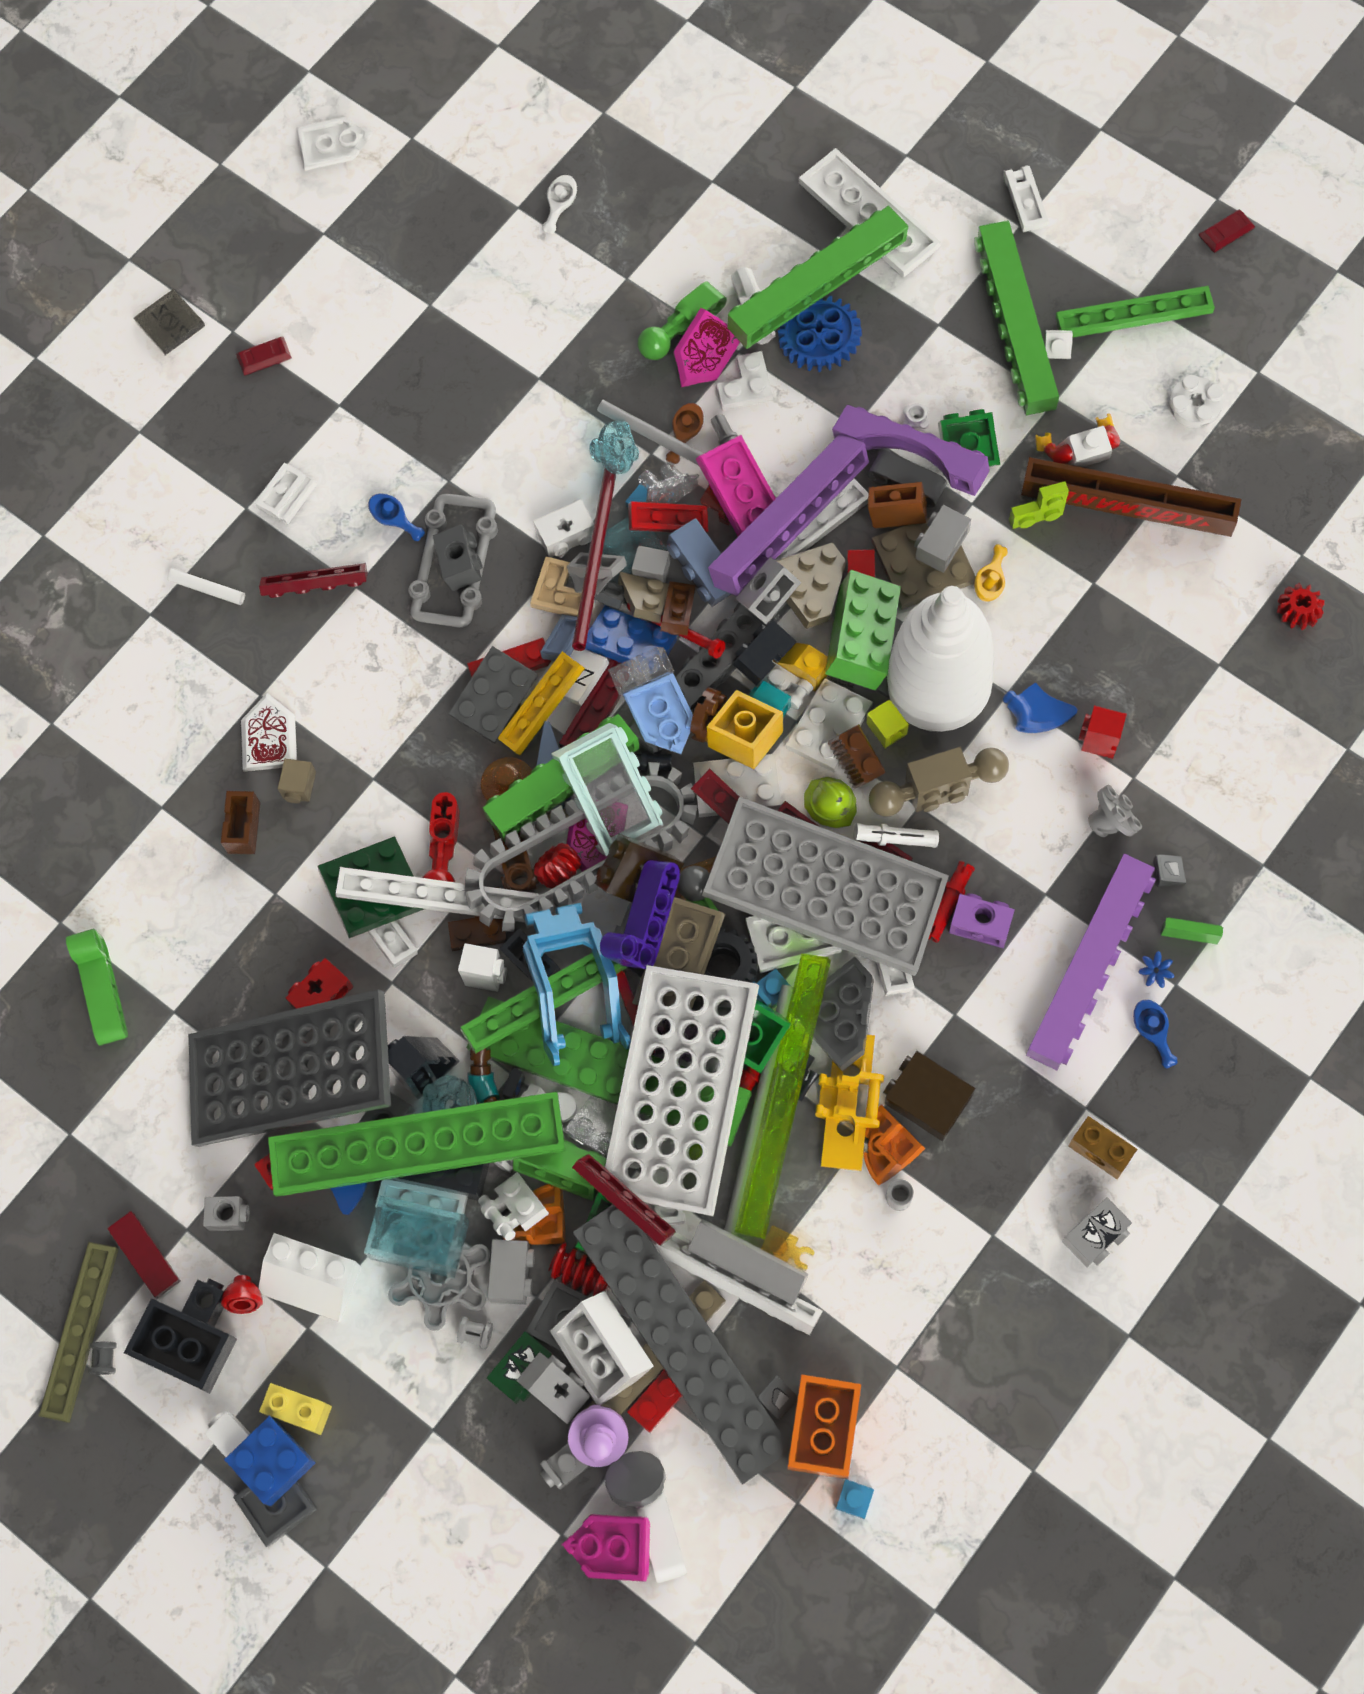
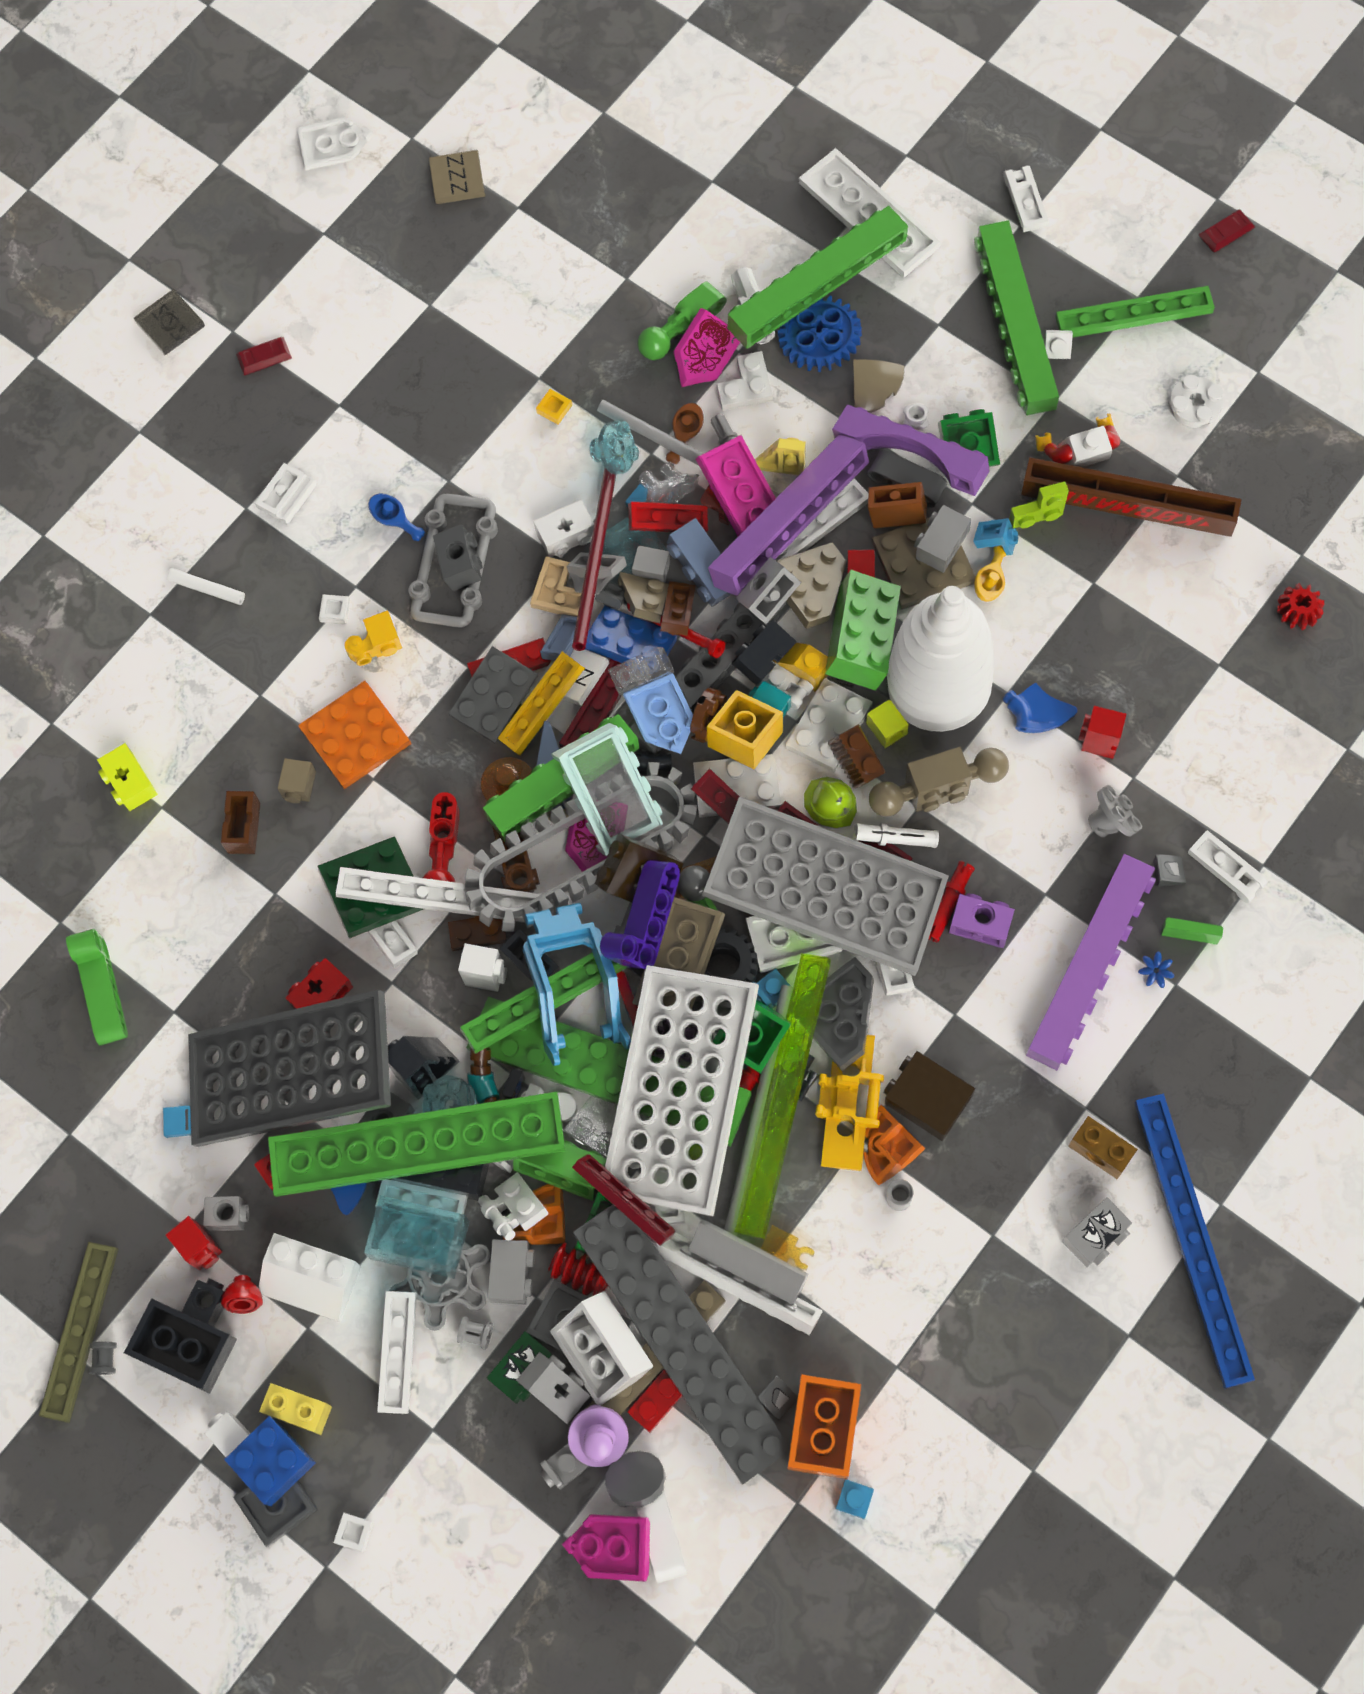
(136, 788): none -> neon yellow brick
(144, 1254): dark red tile -> none
(177, 1121): none -> dark azure tile
(194, 1244): none -> red brick
(268, 735): white tile -> none
(303, 581): dark red plate -> none
(334, 609): none -> white tile
(353, 1532): none -> white plate
(354, 734): none -> orange plate
(380, 640): none -> yellow brick
(397, 1352): none -> white plate
(457, 177): none -> dark tan tile
(554, 406): none -> yellow plate
(557, 865): red gear -> none
(560, 196): white piece -> none
(783, 457): none -> light yellow wing
(875, 382): none -> dark tan brick
(995, 534): none -> dark azure bracket
(1153, 1025): blue piece -> none
(1194, 1241): none -> blue plate
(1227, 866): none -> white plate

